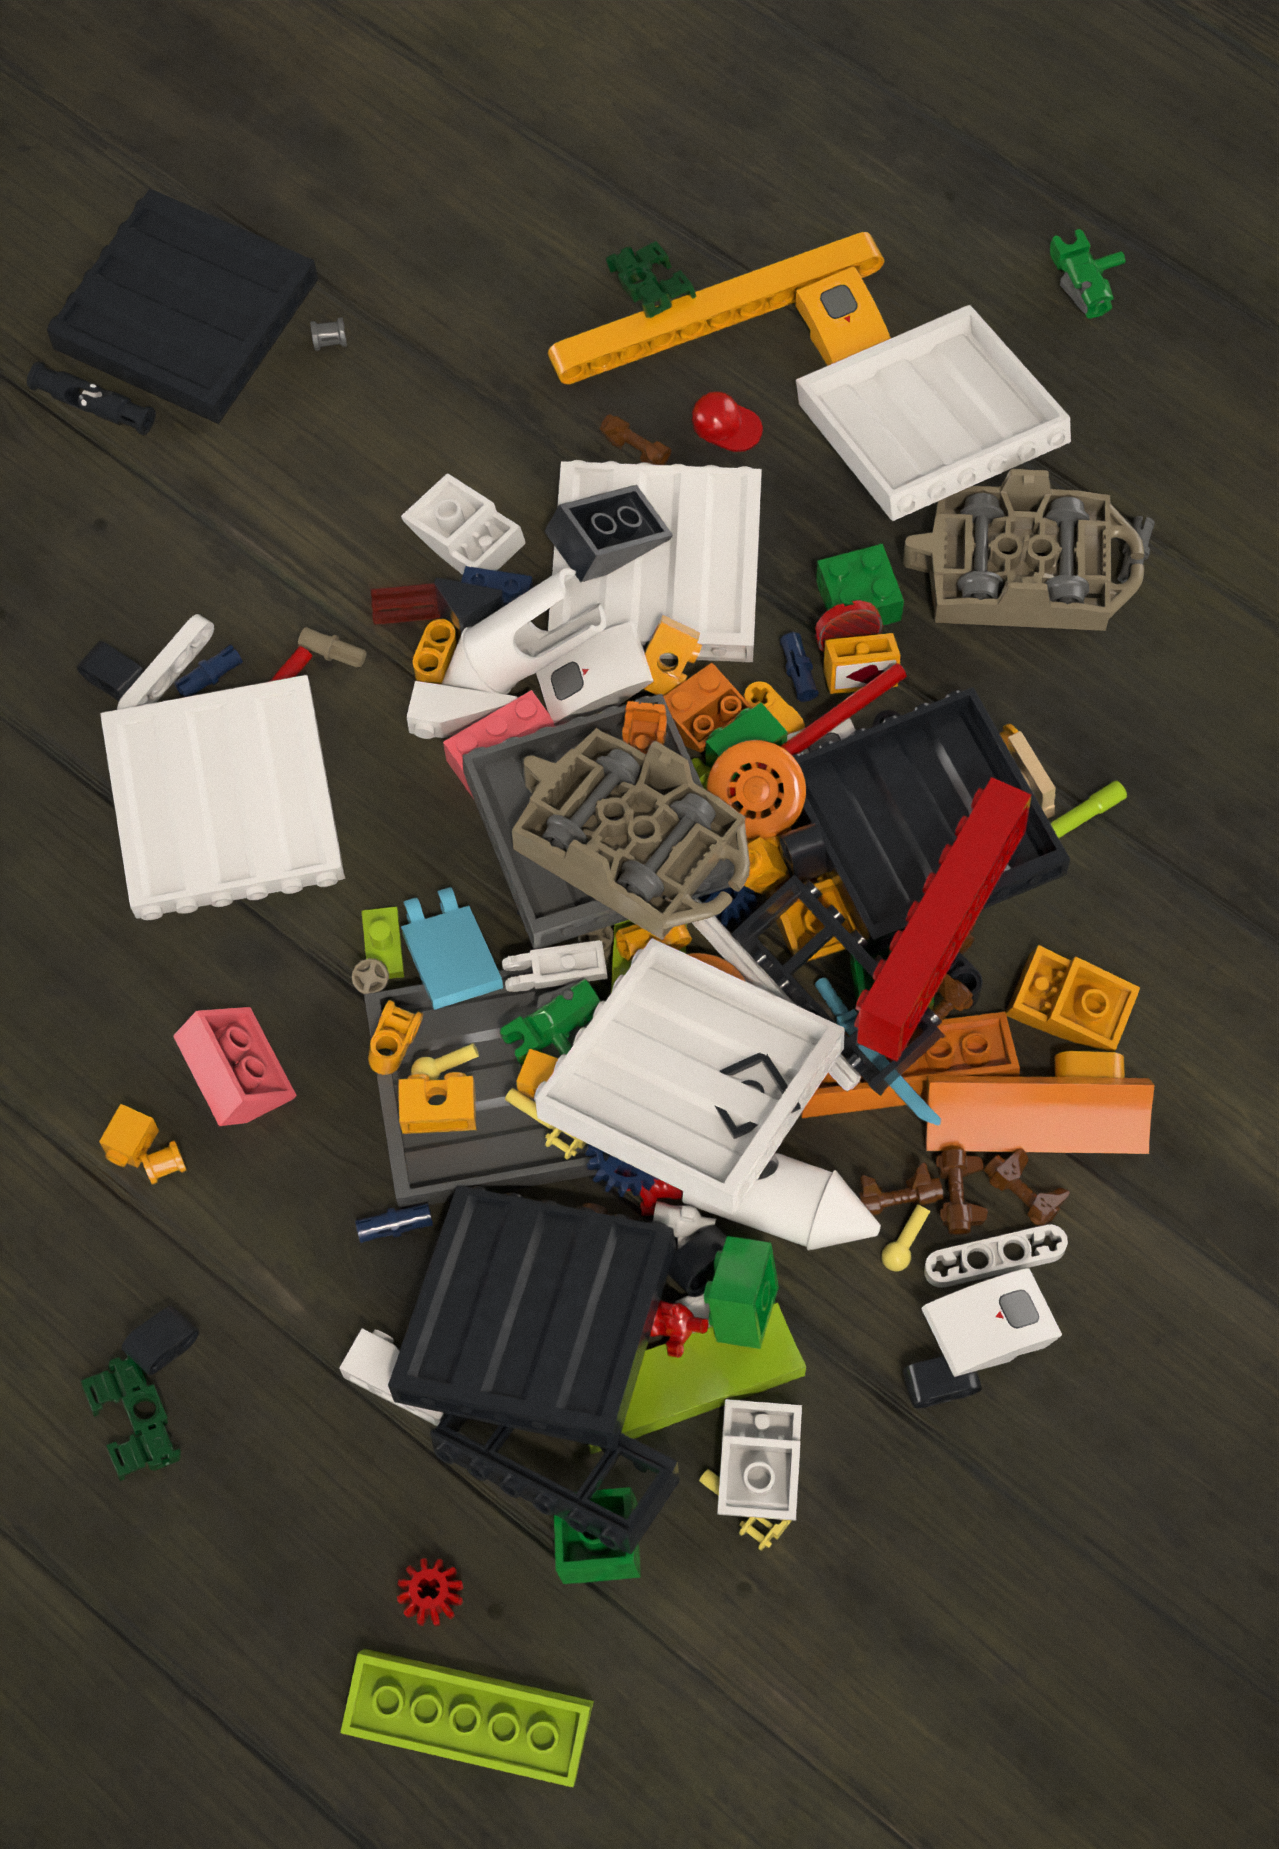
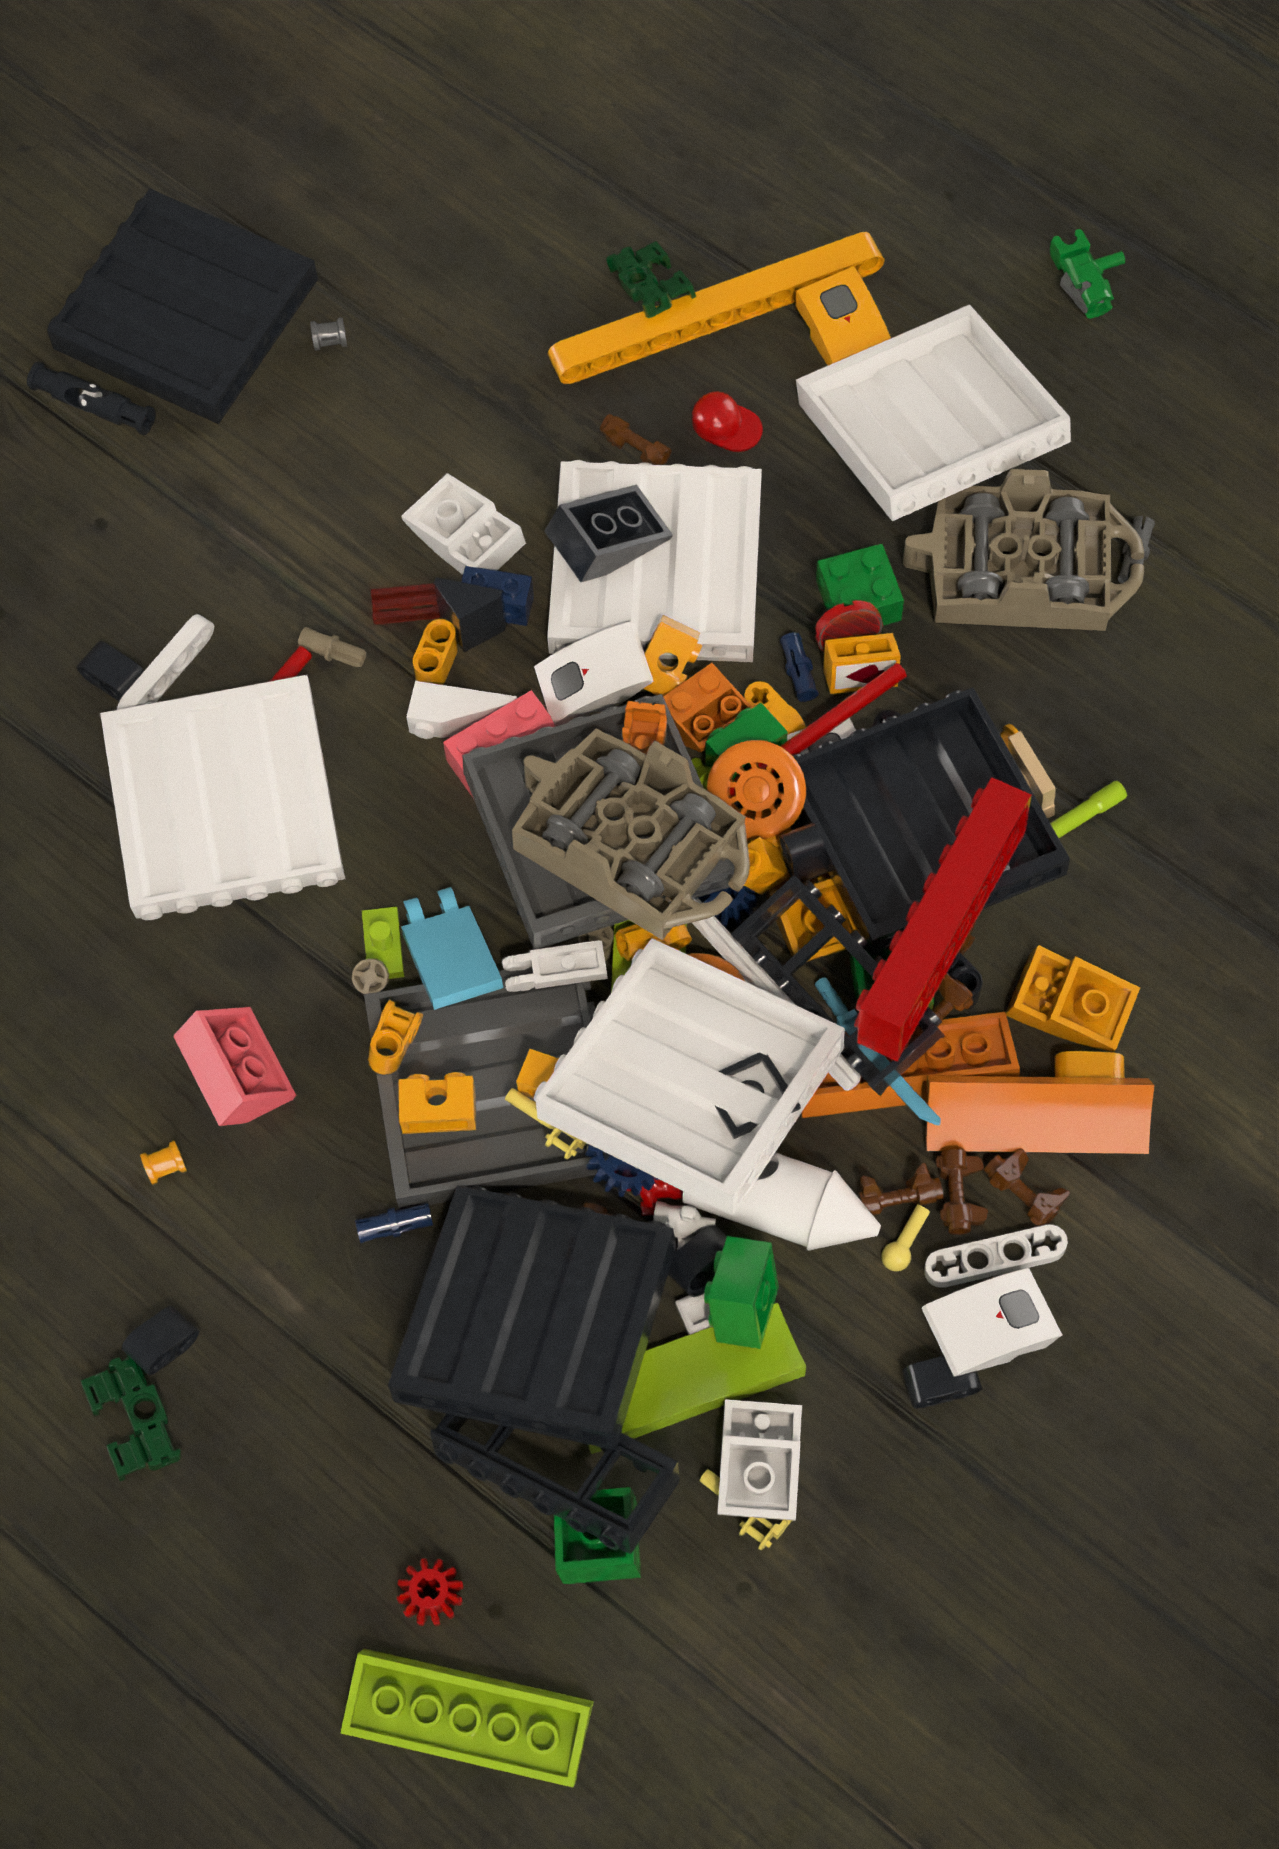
(128, 1136): light orange brick -> none
(208, 672): dark blue pin -> none
(371, 1367): white slope -> none
(433, 1067): light yellow bar -> none
(510, 647): white piece -> none
(553, 1020): green piece -> none
(679, 1324): red piece -> none

